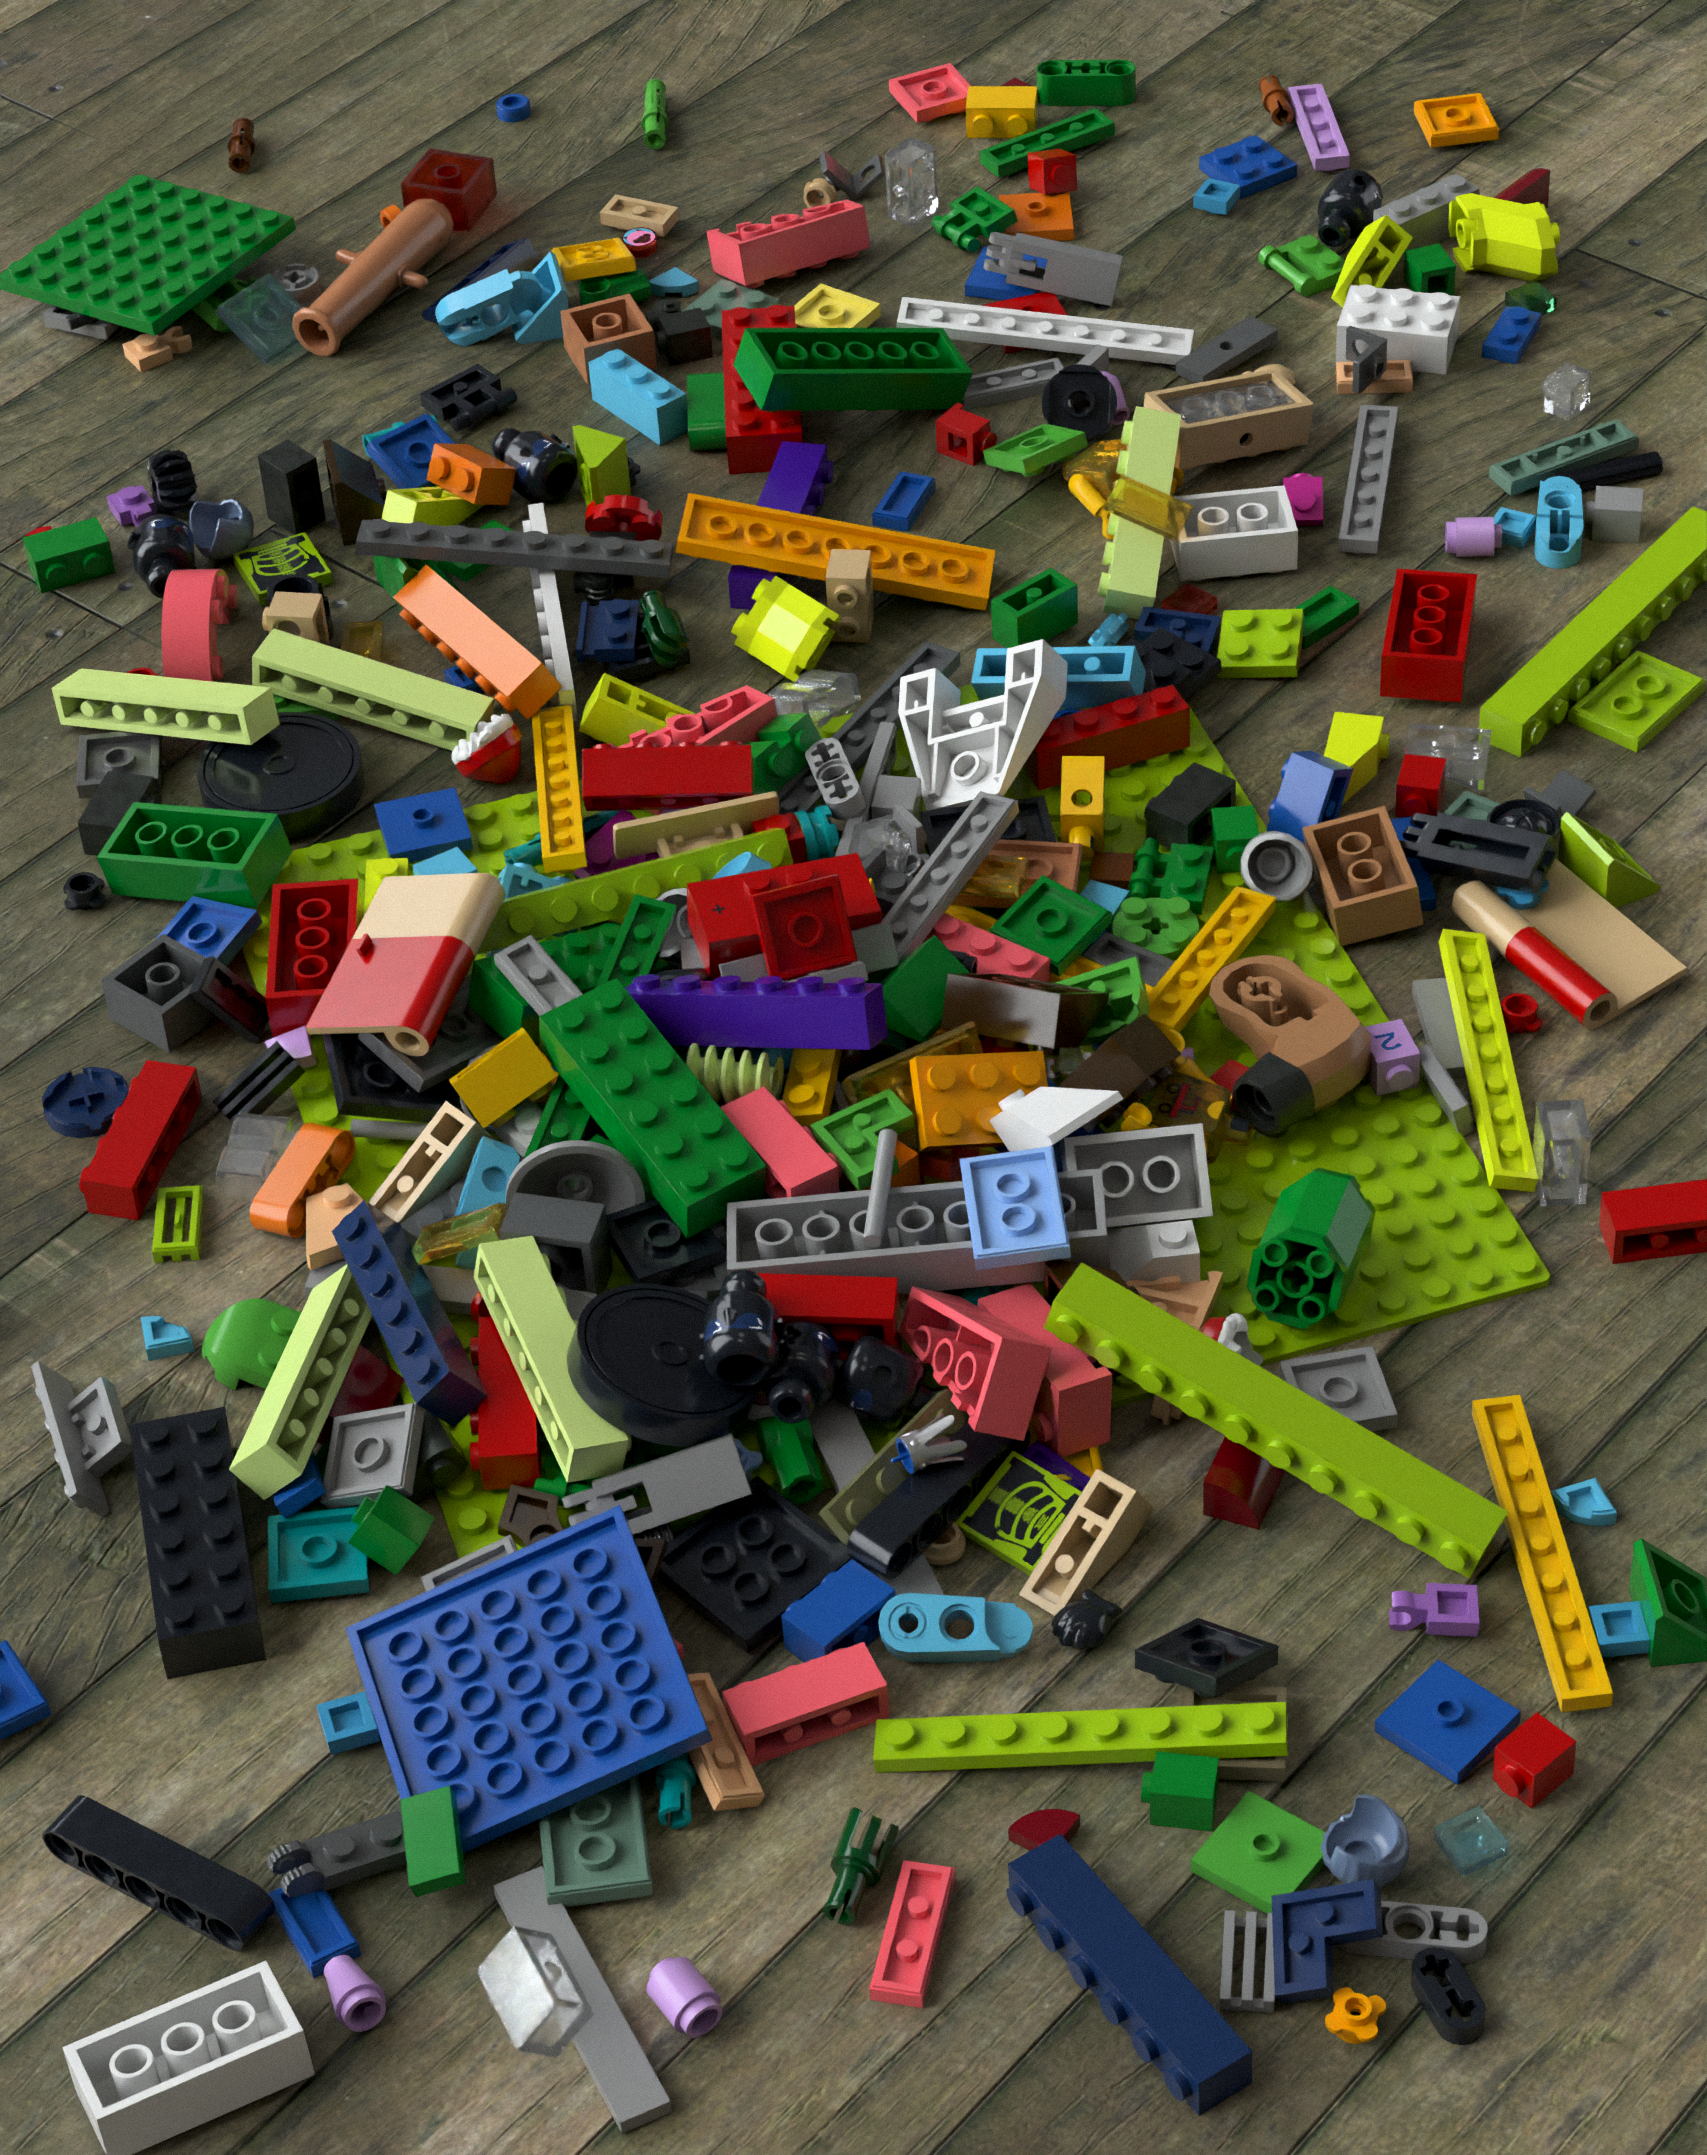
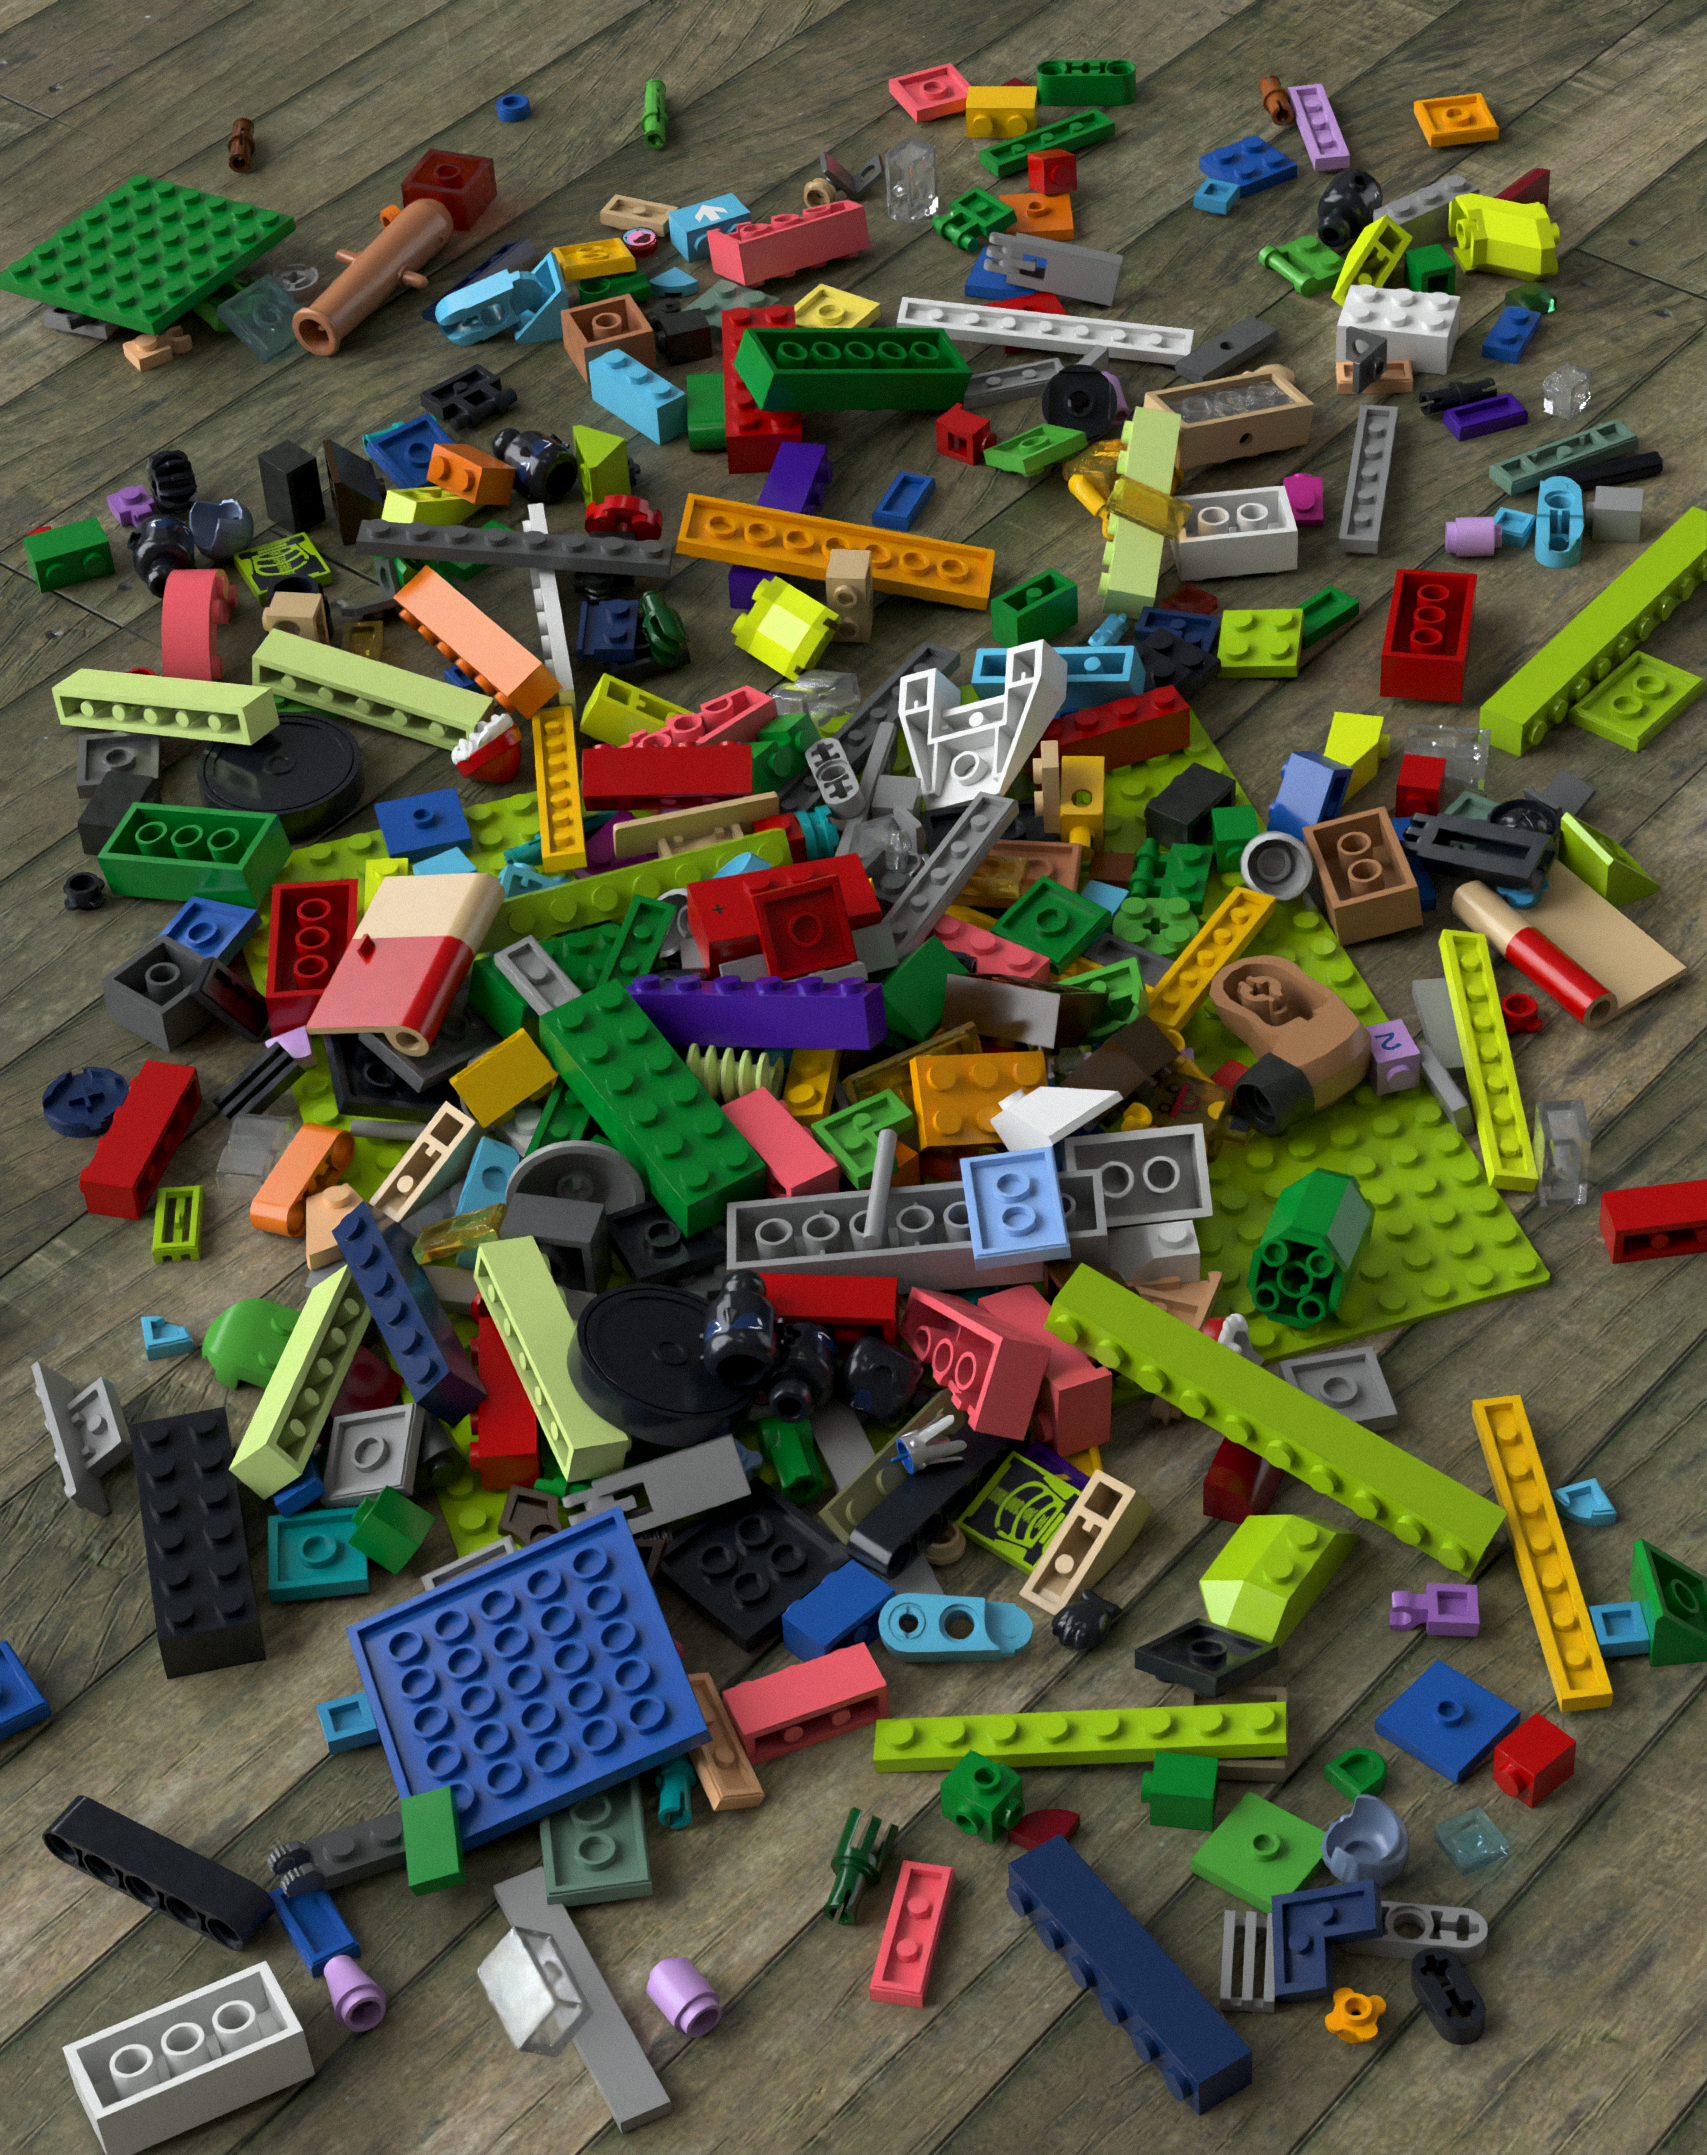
(376, 608): none -> dark grey bracket
(690, 224): none -> medium azure brick
(982, 1797): none -> green brick
(1047, 773): none -> tan plate
(1273, 1573): none -> lime wedge
(1357, 1773): none -> green tile
(1456, 395): none -> black pin
(1485, 417): none -> dark purple tile

